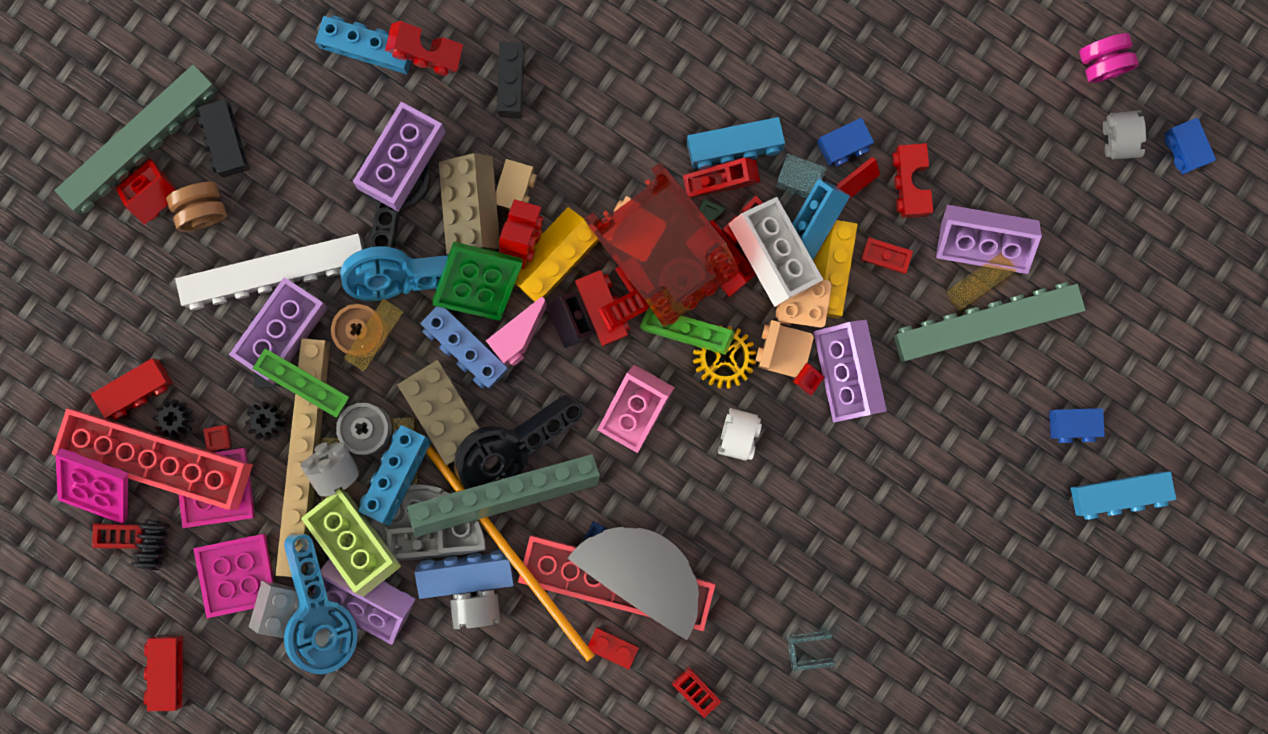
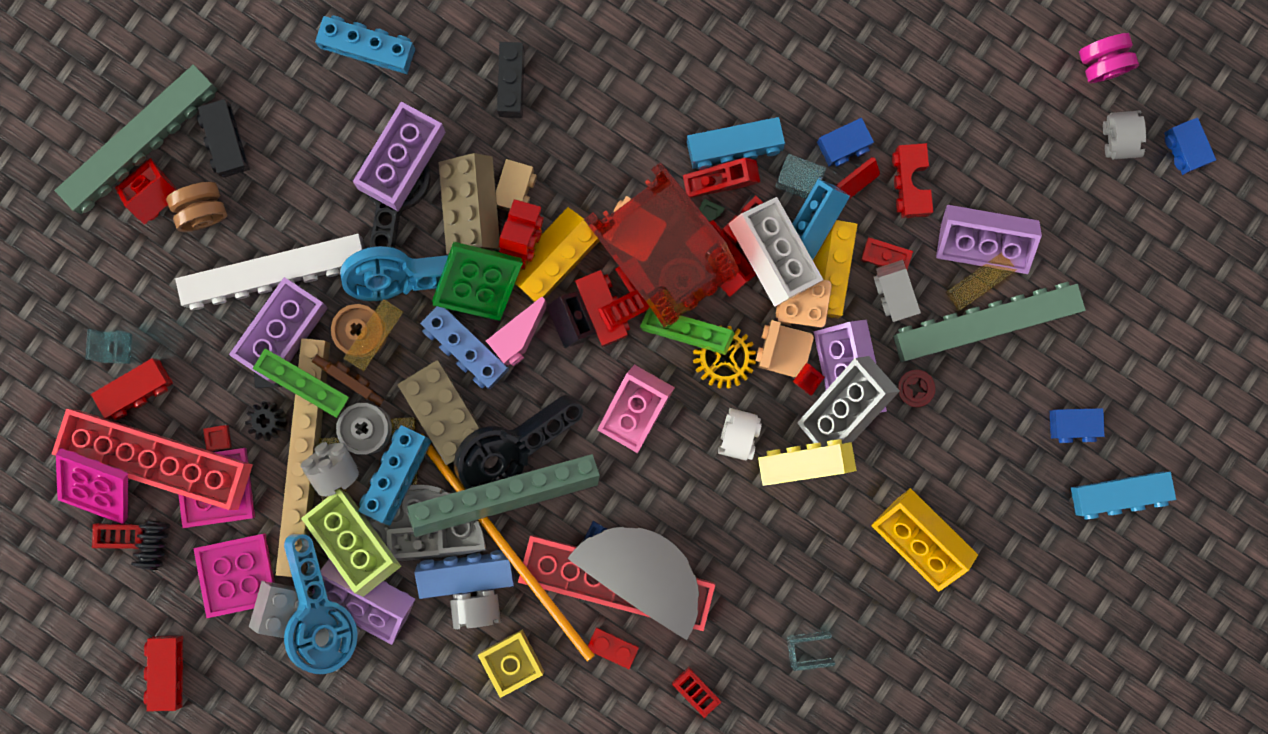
(98, 346): none -> clear light blue piece
(171, 410): black gear -> none
(341, 373): none -> reddish brown plate
(405, 44): red arch -> none
(511, 663): none -> light yellow brick
(807, 463): none -> light yellow brick
(849, 403): none -> light grey brick
(898, 291): none -> light grey brick
(925, 540): none -> yellow slope
(926, 384): none -> dark red gear

